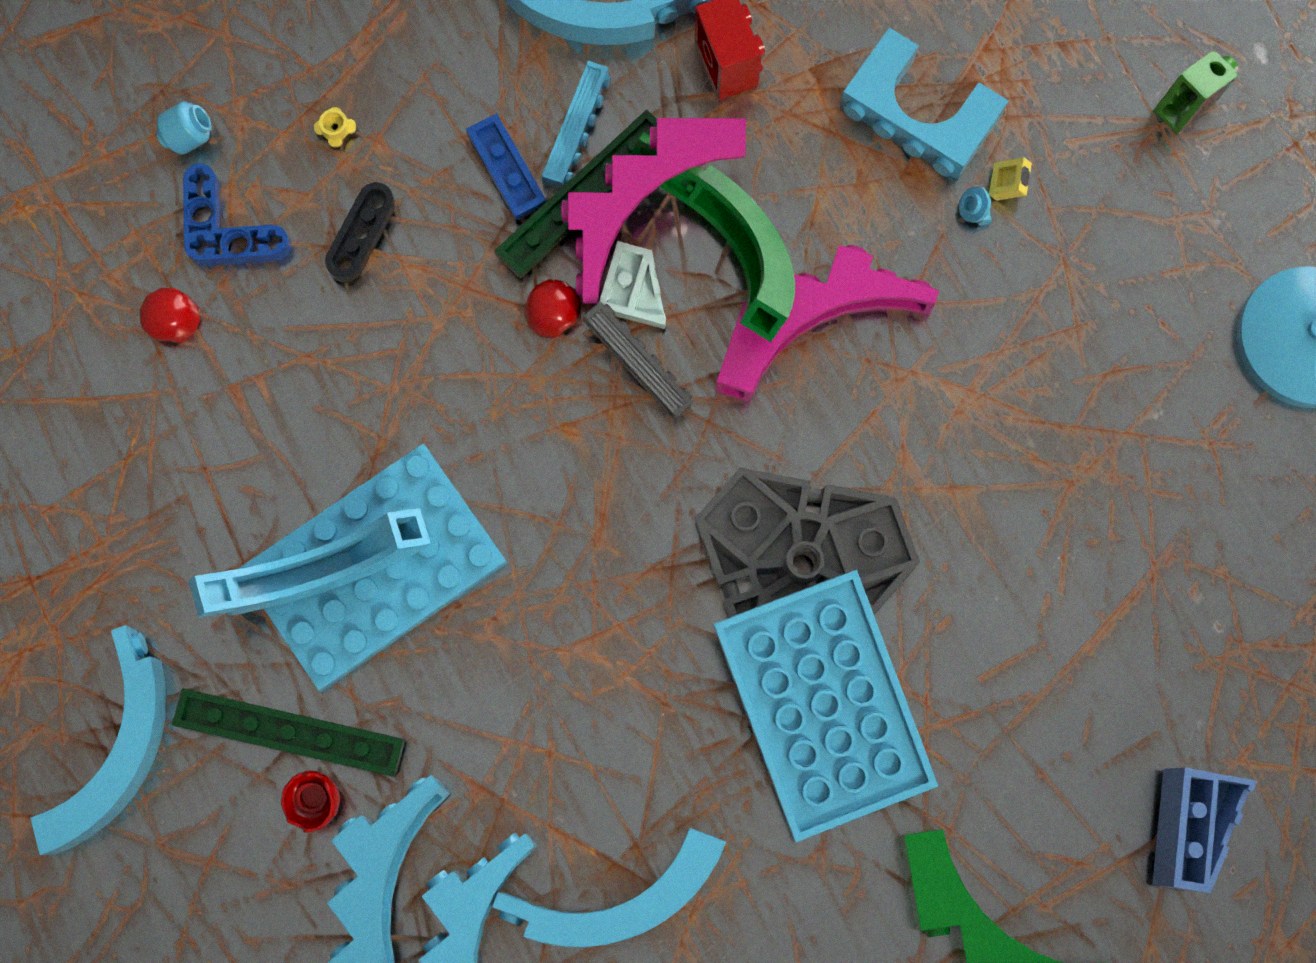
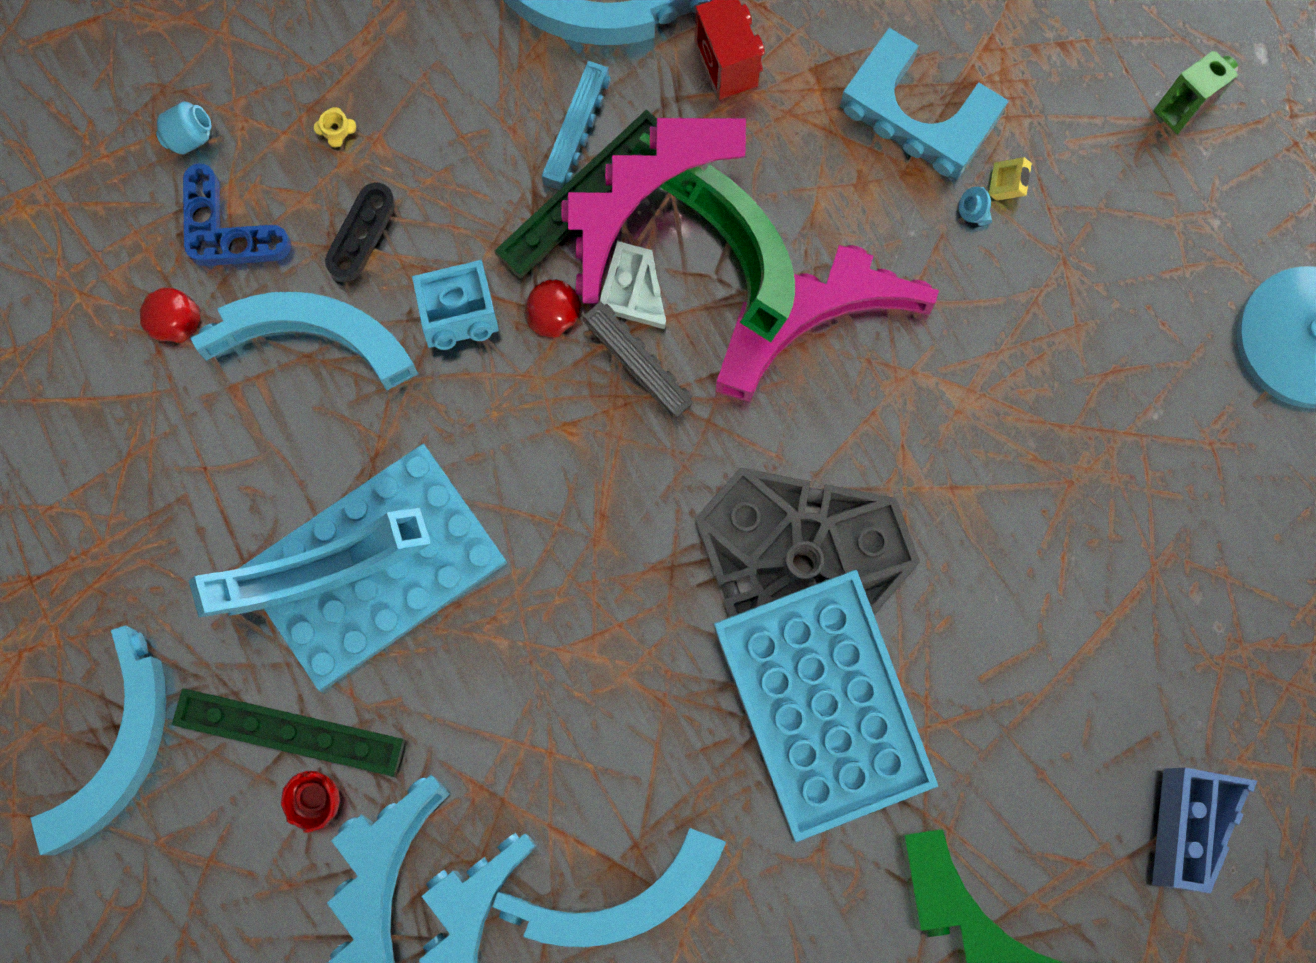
(308, 314): none -> medium azure arch
(455, 305): none -> medium azure plate
(506, 167): blue plate -> none

